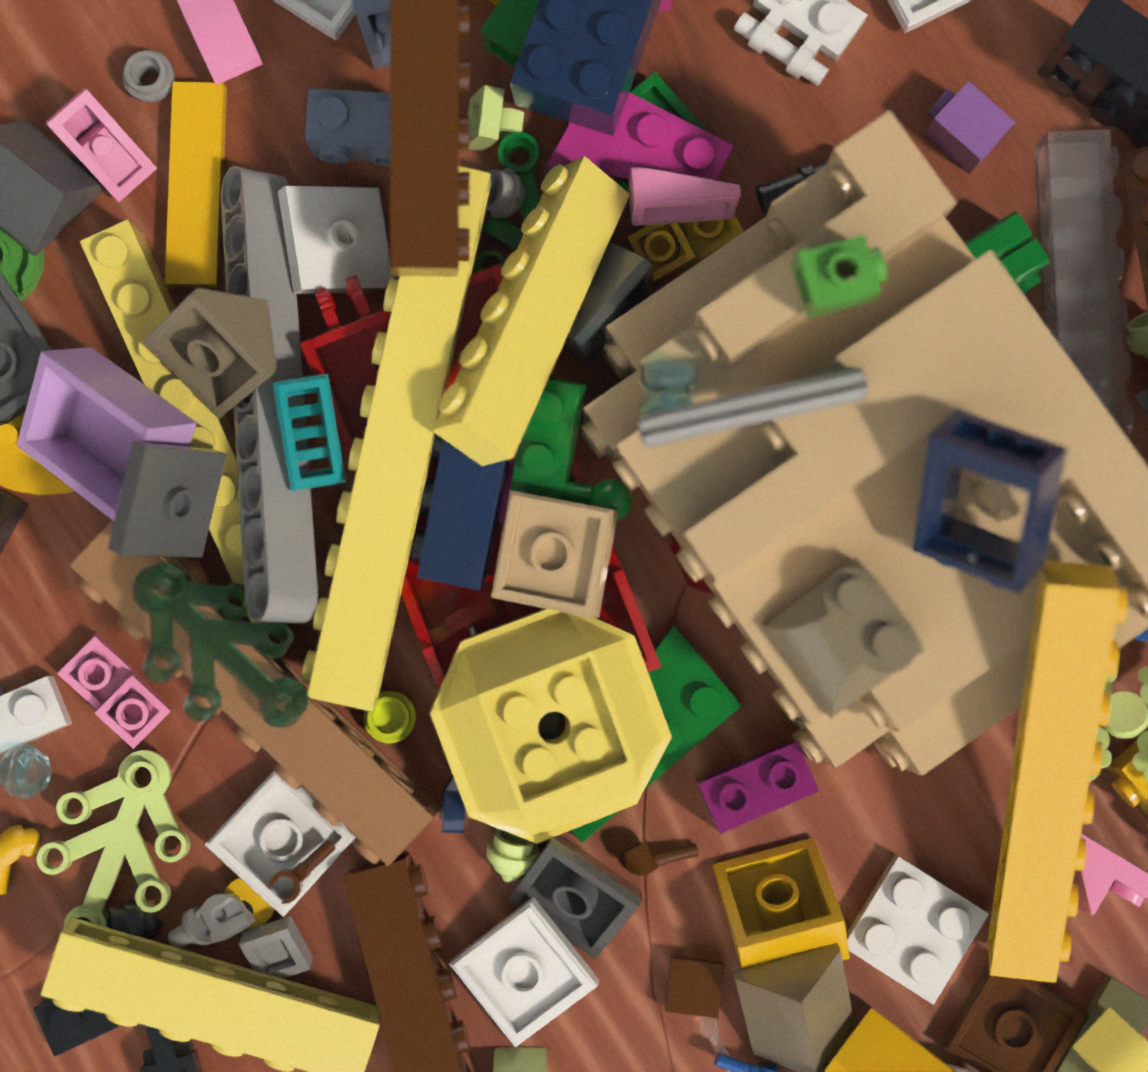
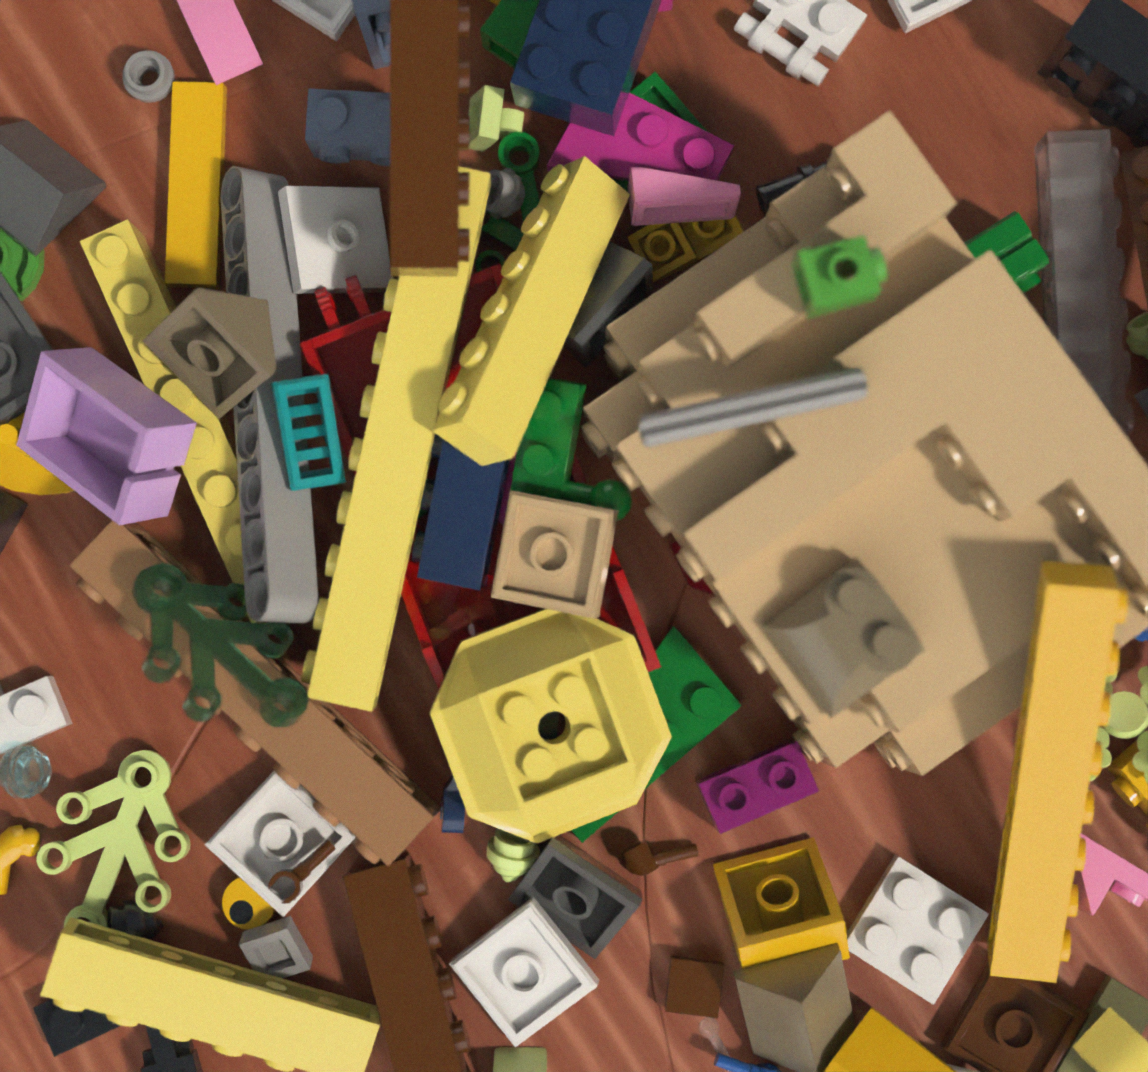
(101, 144): bright pink slope -> none
(115, 690): bright pink slope -> none
(166, 500): dark grey plate -> none
(213, 922): light grey piece -> none
(392, 718): neon yellow plate -> none
(667, 385): clear light blue wheel -> none
(967, 125): medium lavender brick -> none
(1005, 457): dark blue window -> none

